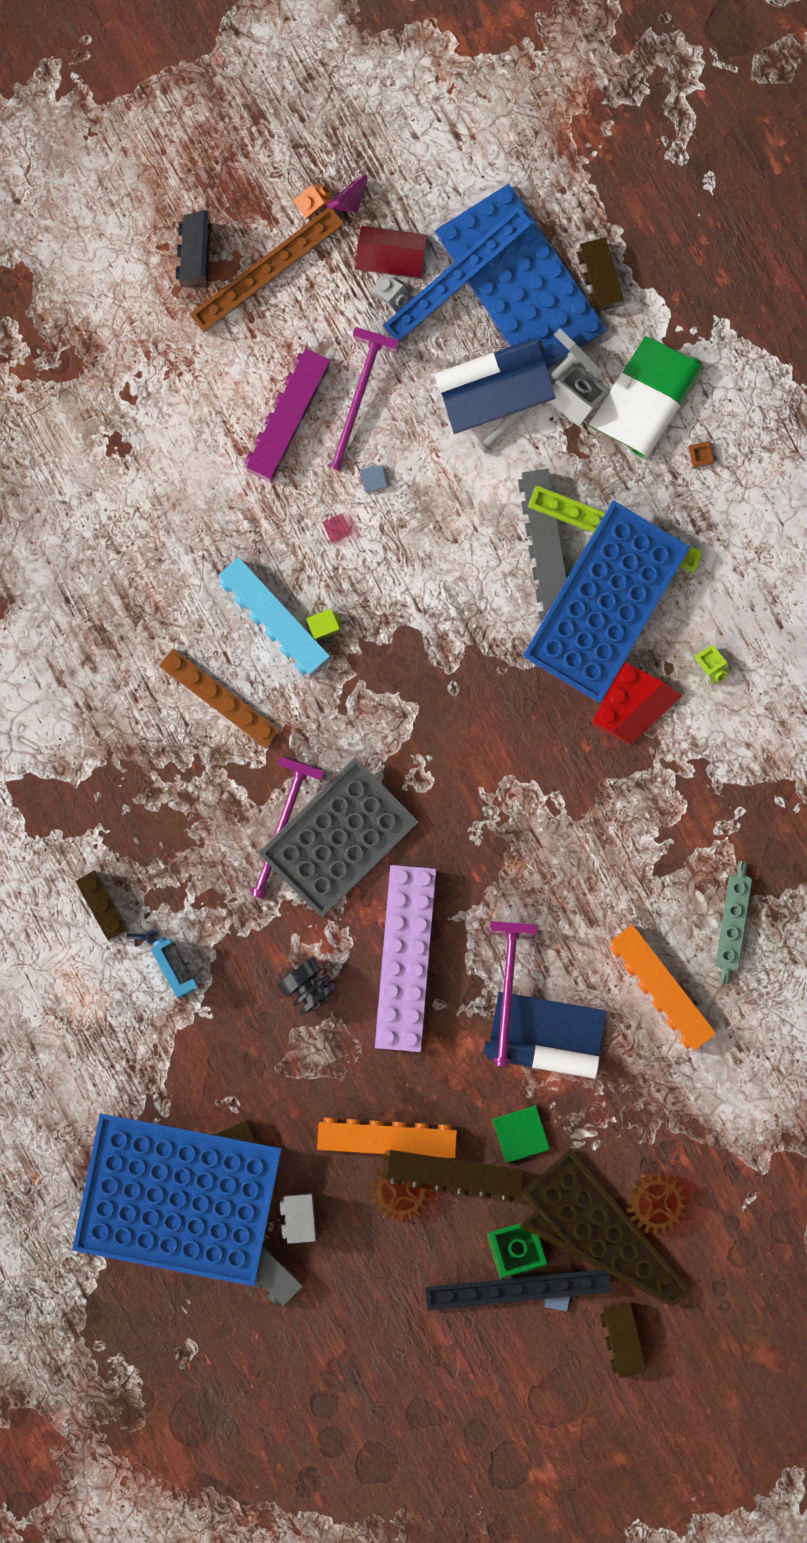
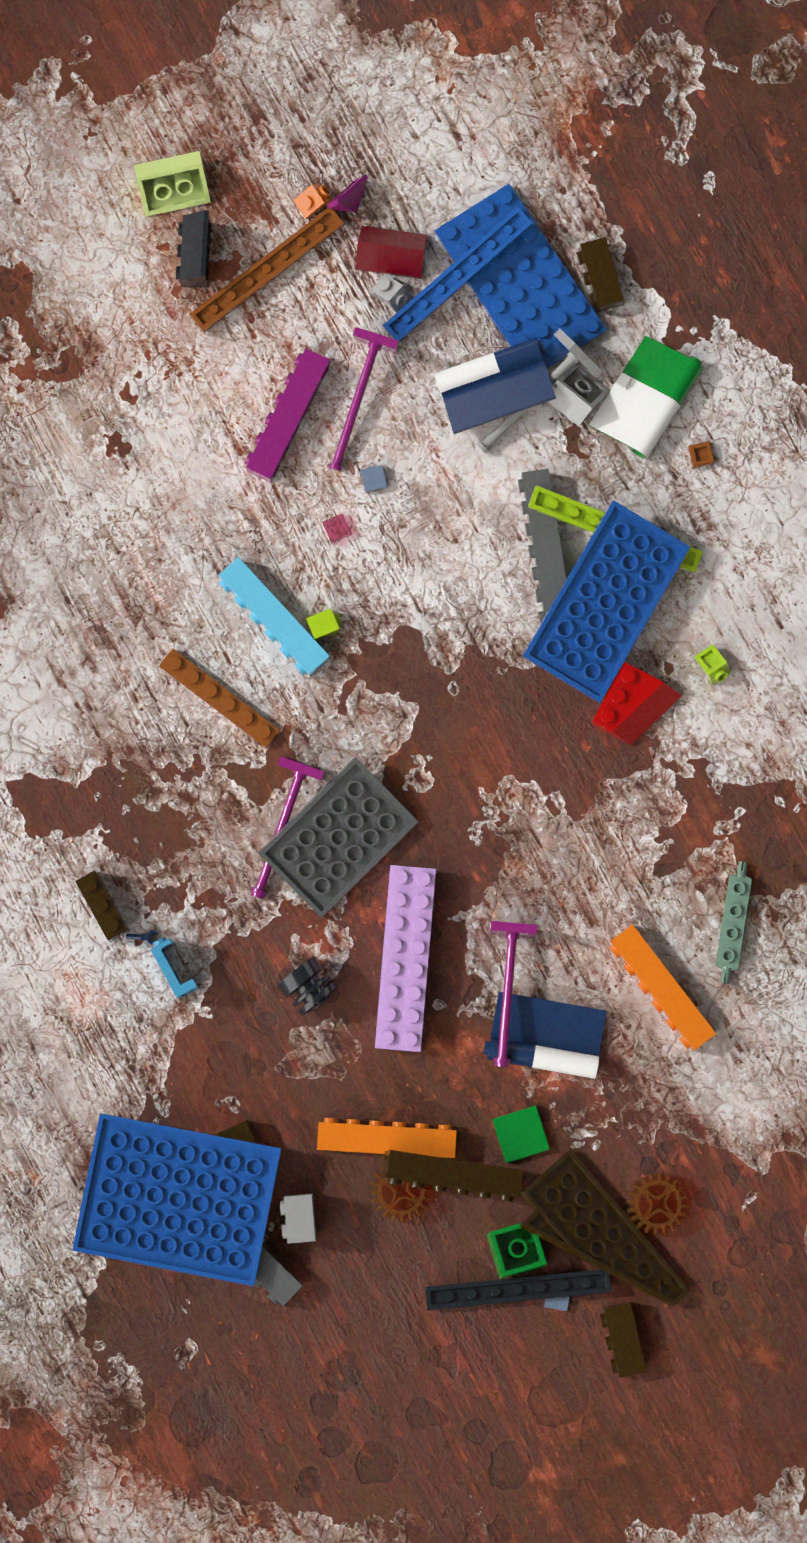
(172, 183): none -> yellowish green slope

